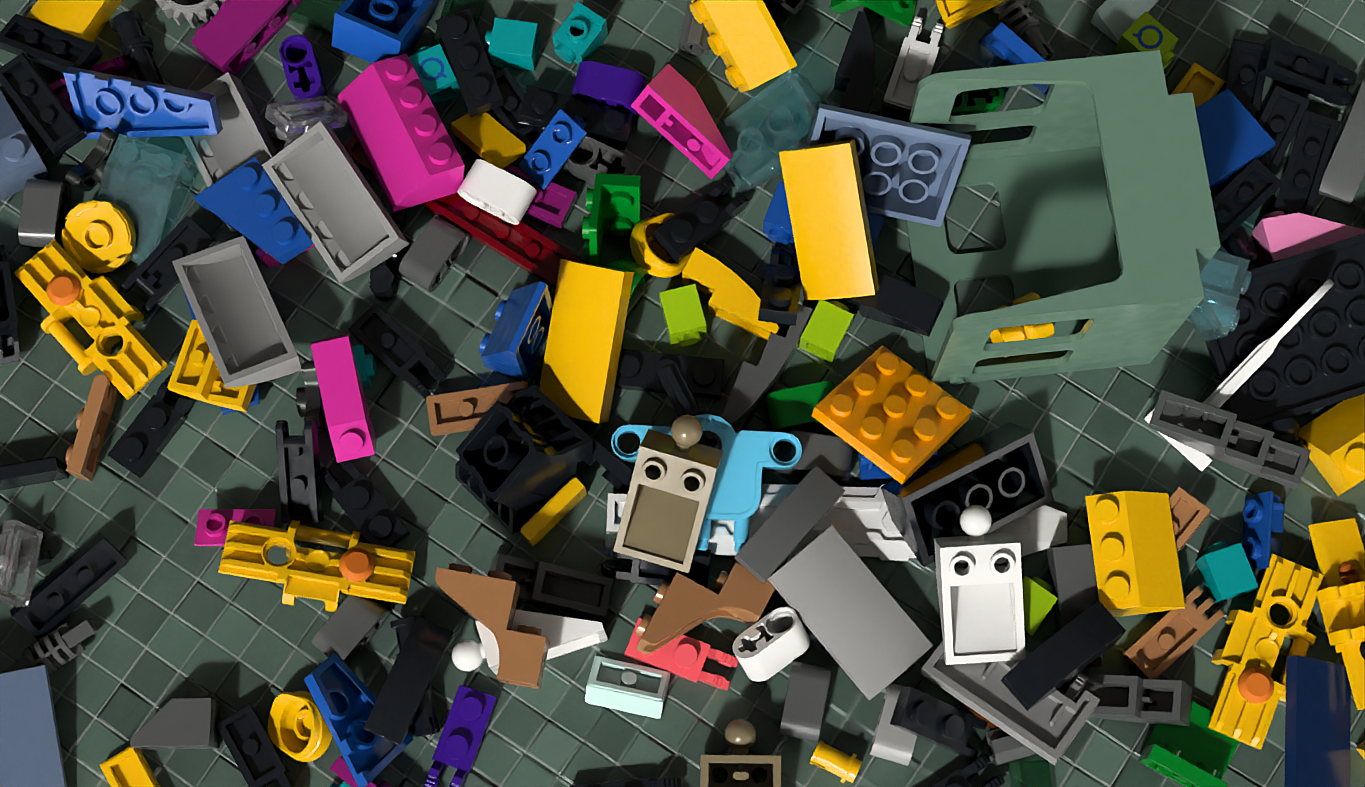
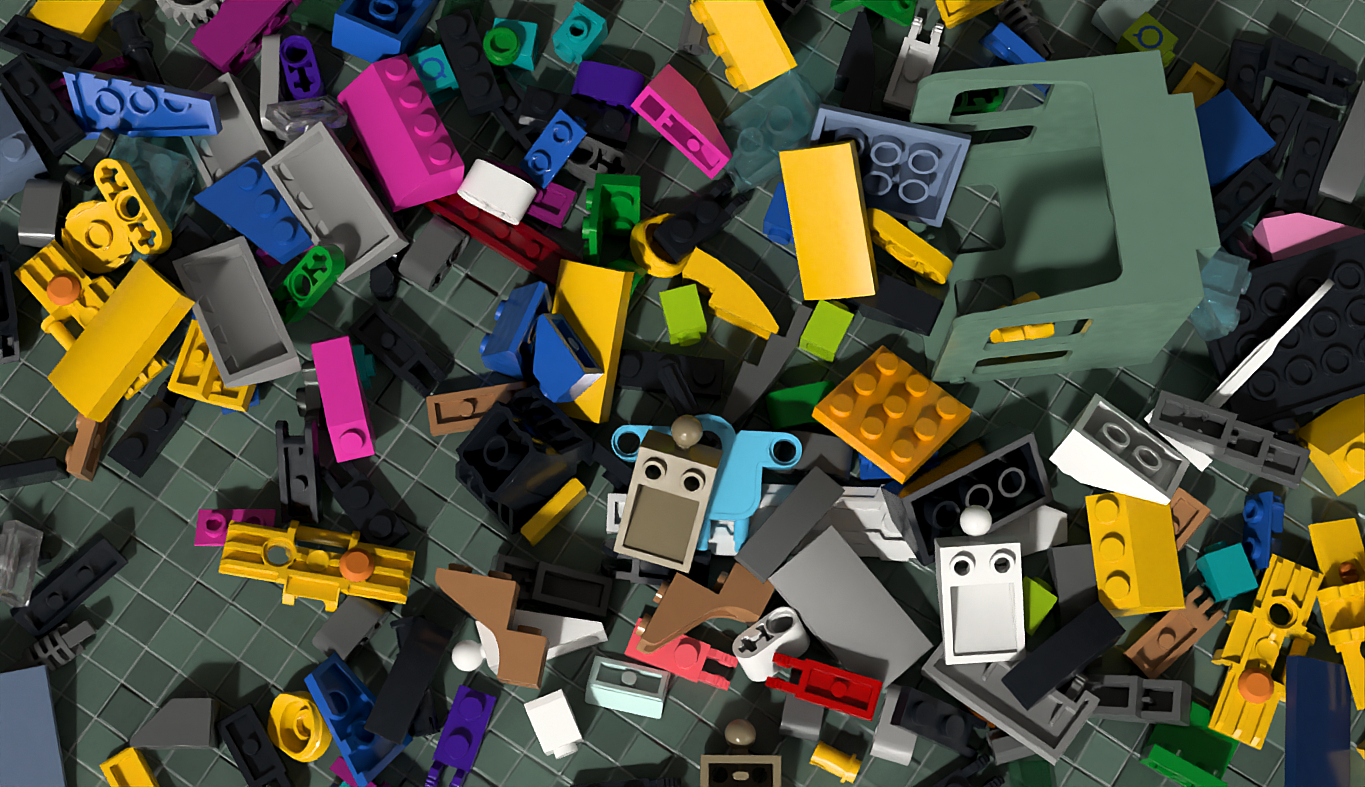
(120, 341): none -> yellow slope
(148, 212): none -> yellow beam
(272, 77): none -> light grey beam
(320, 282): none -> green beam
(488, 139): yellow tile -> none
(501, 46): none -> green tile
(554, 724): none -> white slope
(562, 360): none -> blue slope
(780, 290): black hinge -> none
(829, 687): none -> red hinge
(908, 247): none -> yellow beam
(1118, 454): none -> white slope

